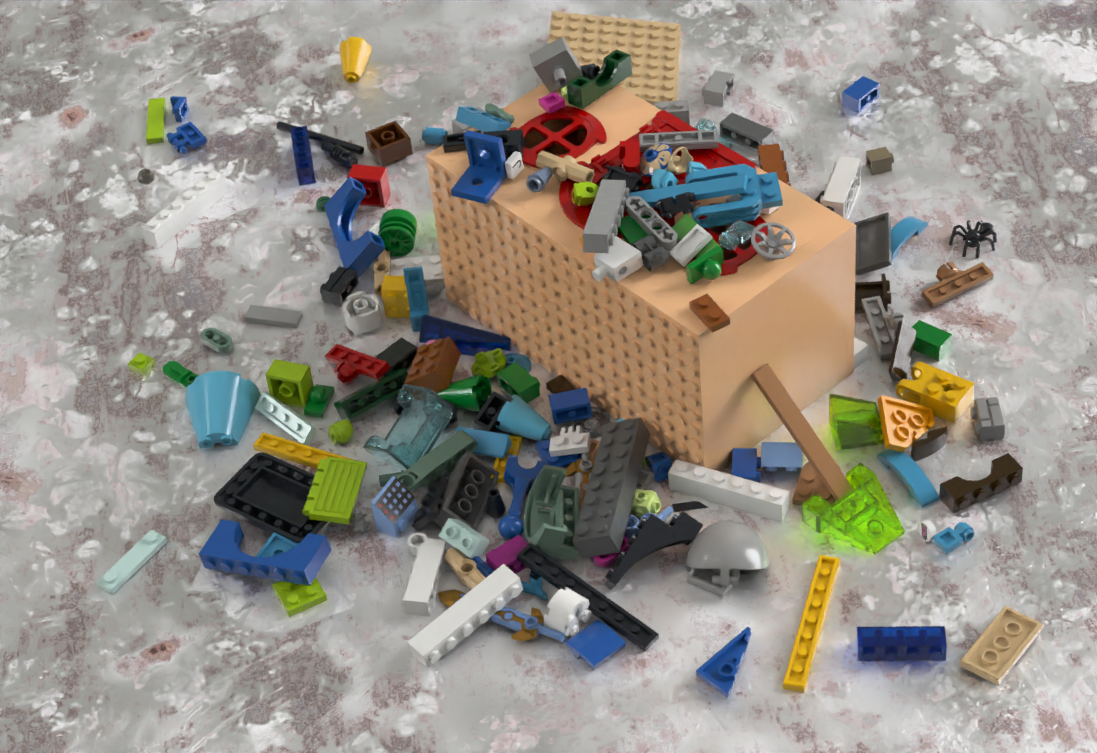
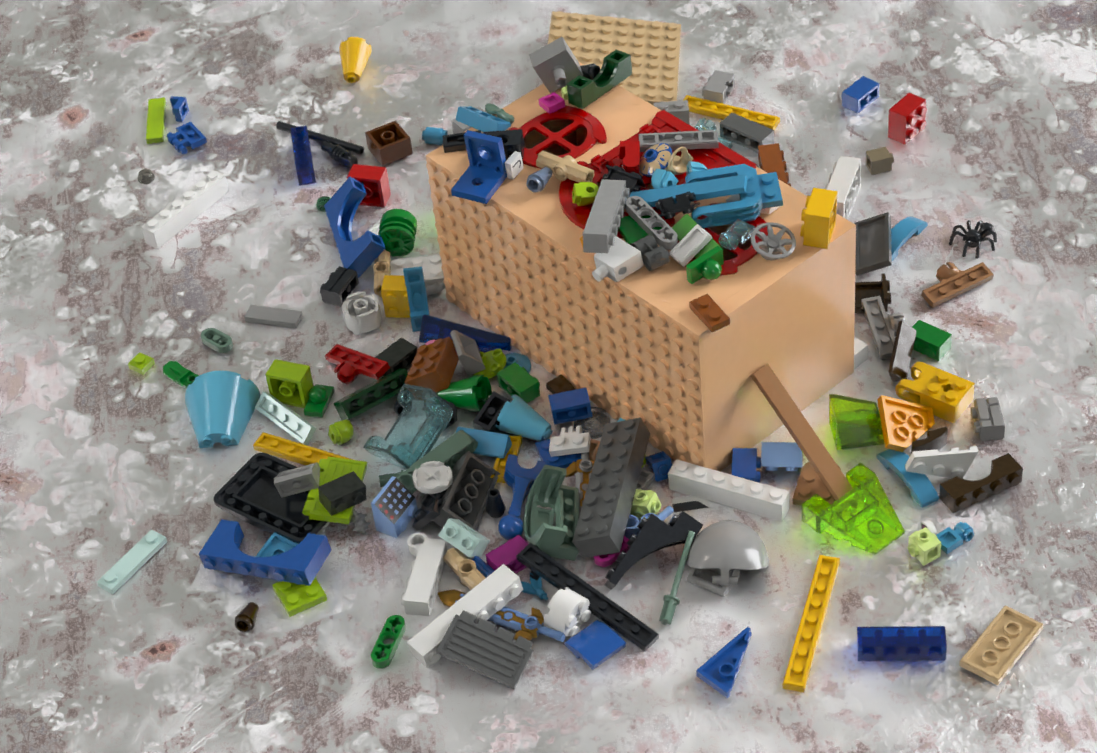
(247, 617): none -> dark brown cone
(298, 480): none -> light grey tile
(342, 493): none -> pearl dark grey brick
(390, 649): none -> green beam
(432, 477): none -> white tile
(467, 353): none -> light grey tile
(485, 650): none -> dark grey hinge
(671, 600): none -> sand green piece
(721, 111): none -> yellow tile
(819, 218): none -> yellow brick
(907, 118): none -> red brick
(924, 546): none -> yellowish green brick
(942, 464): none -> white wing

